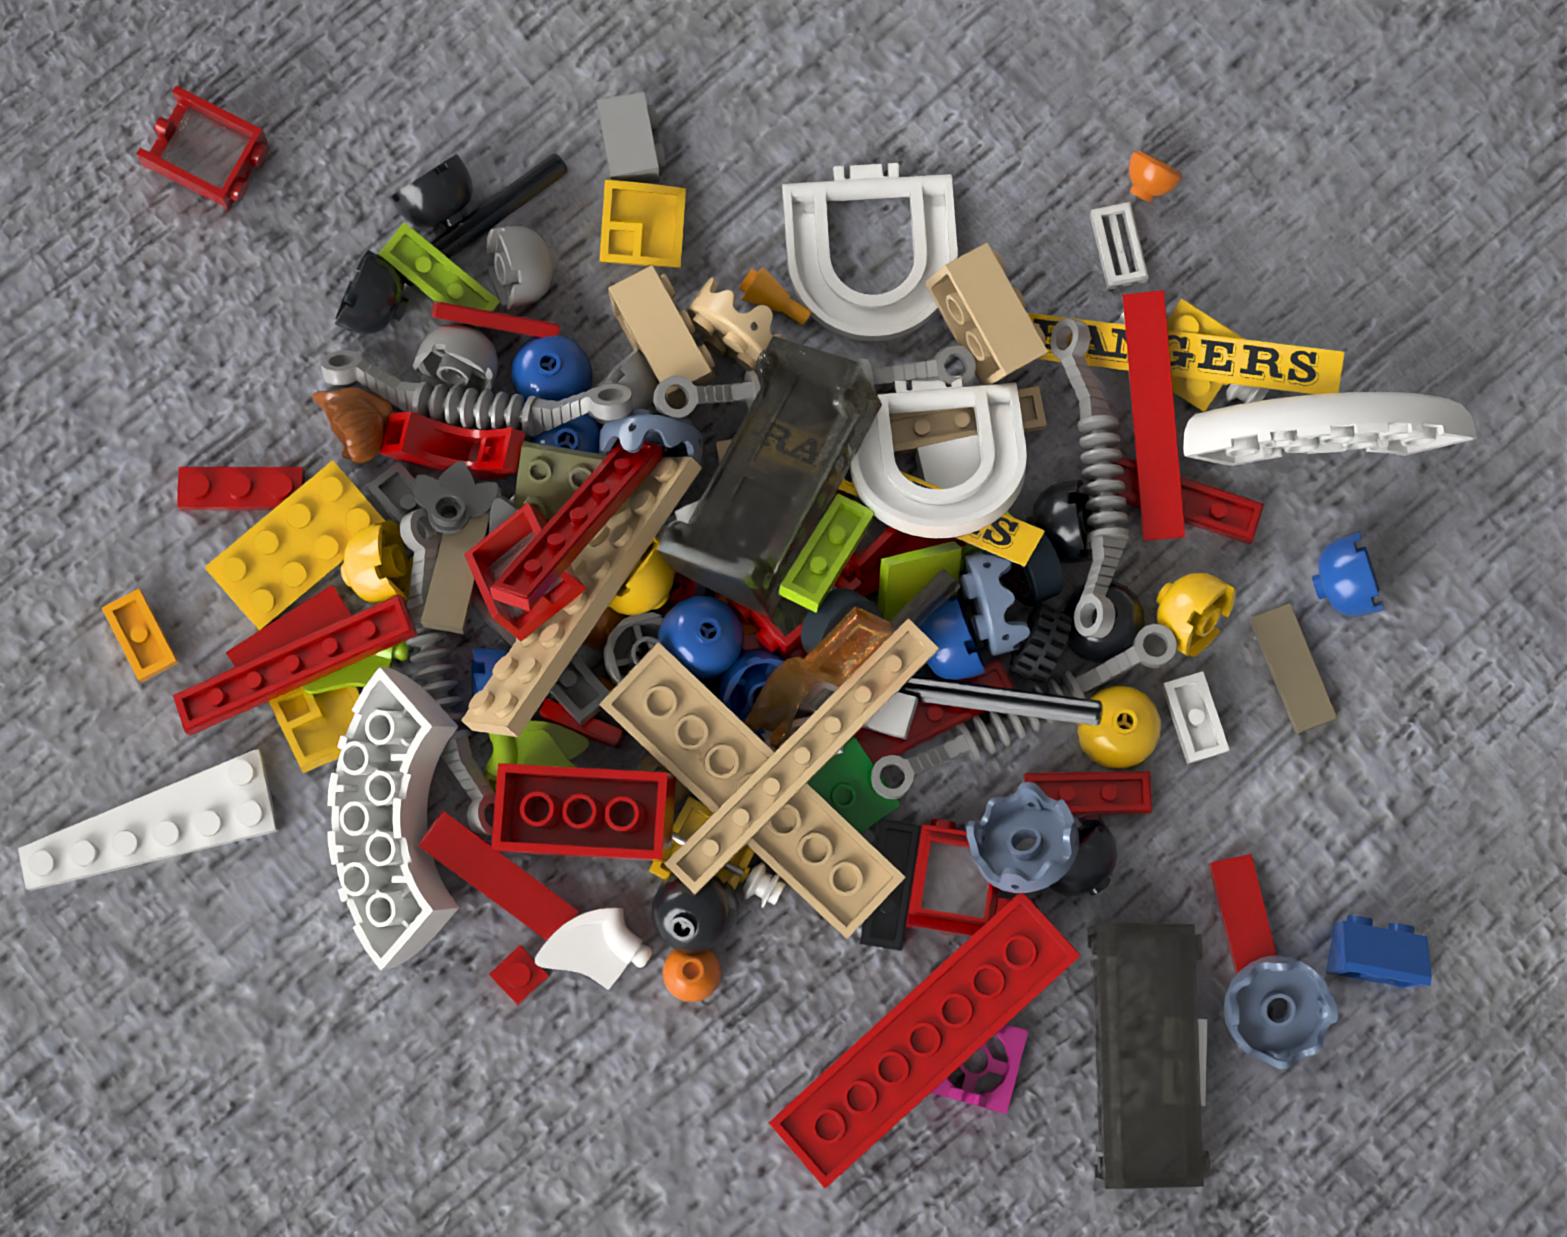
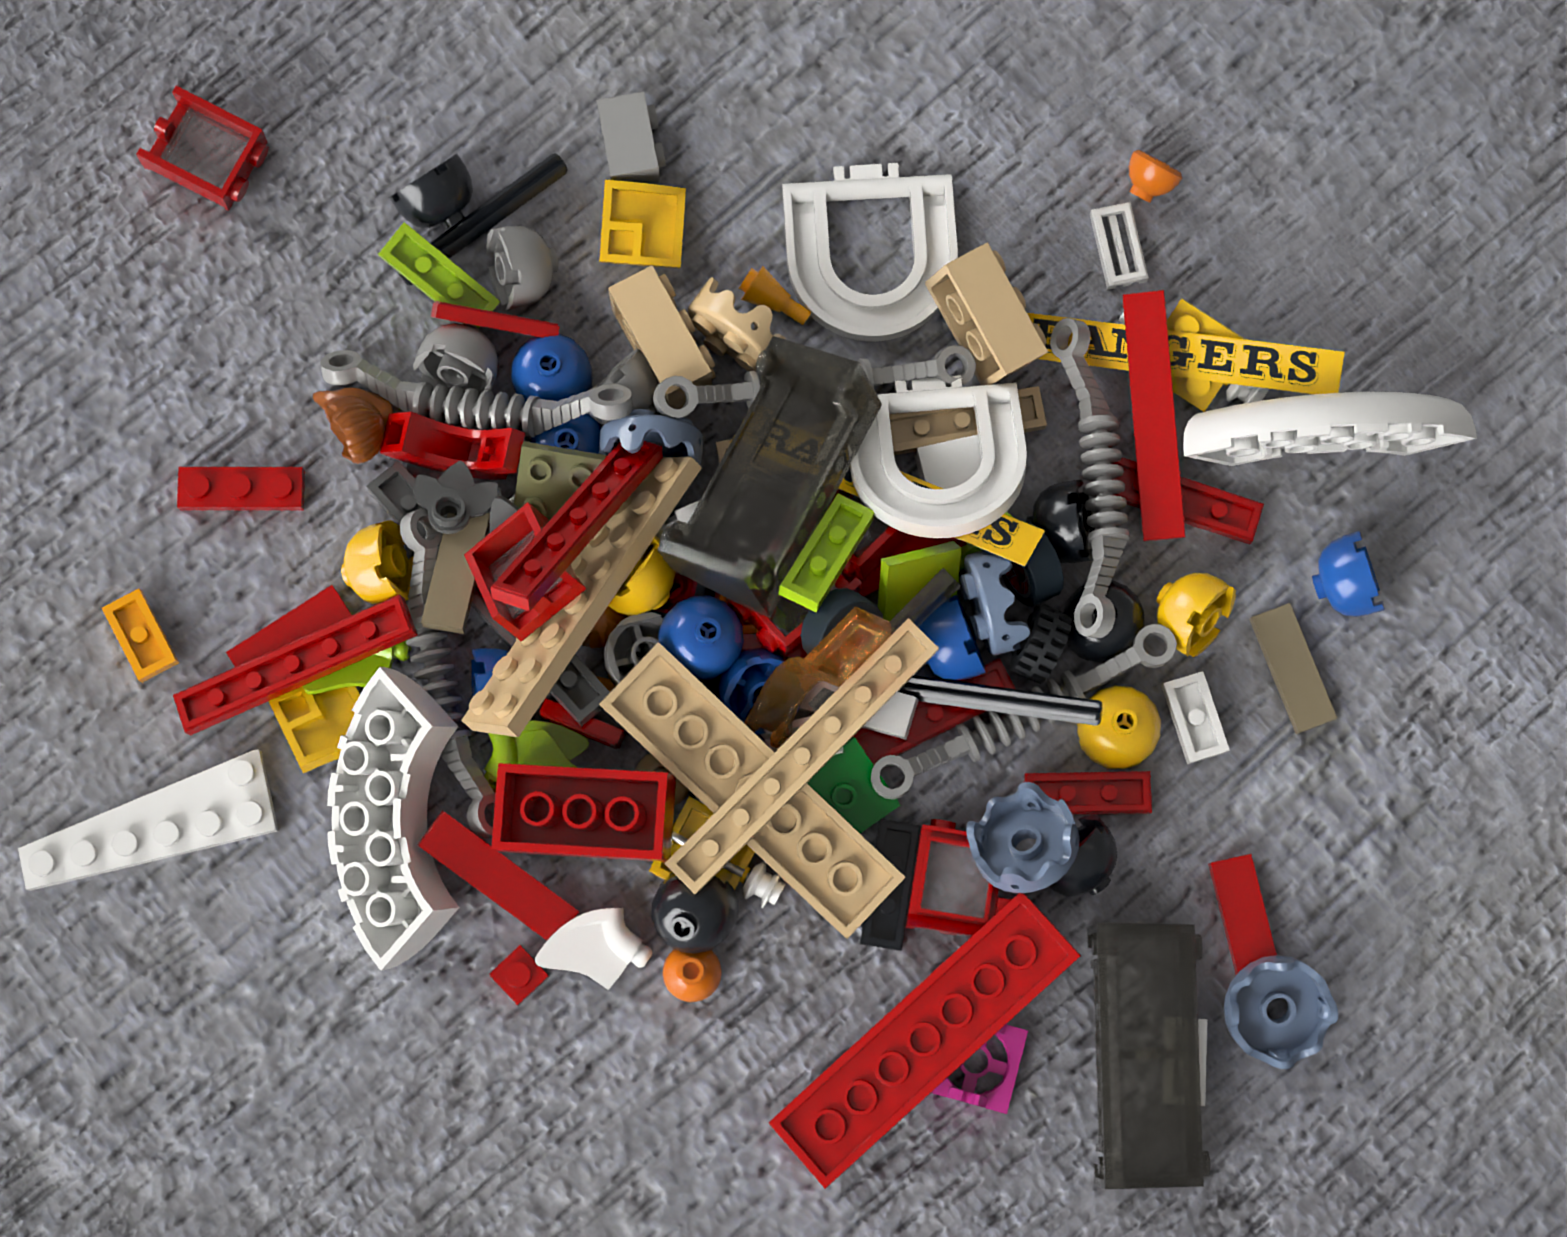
(293, 545): yellow plate -> none
(372, 297): black cylinder -> none
(1379, 954): blue slope -> none

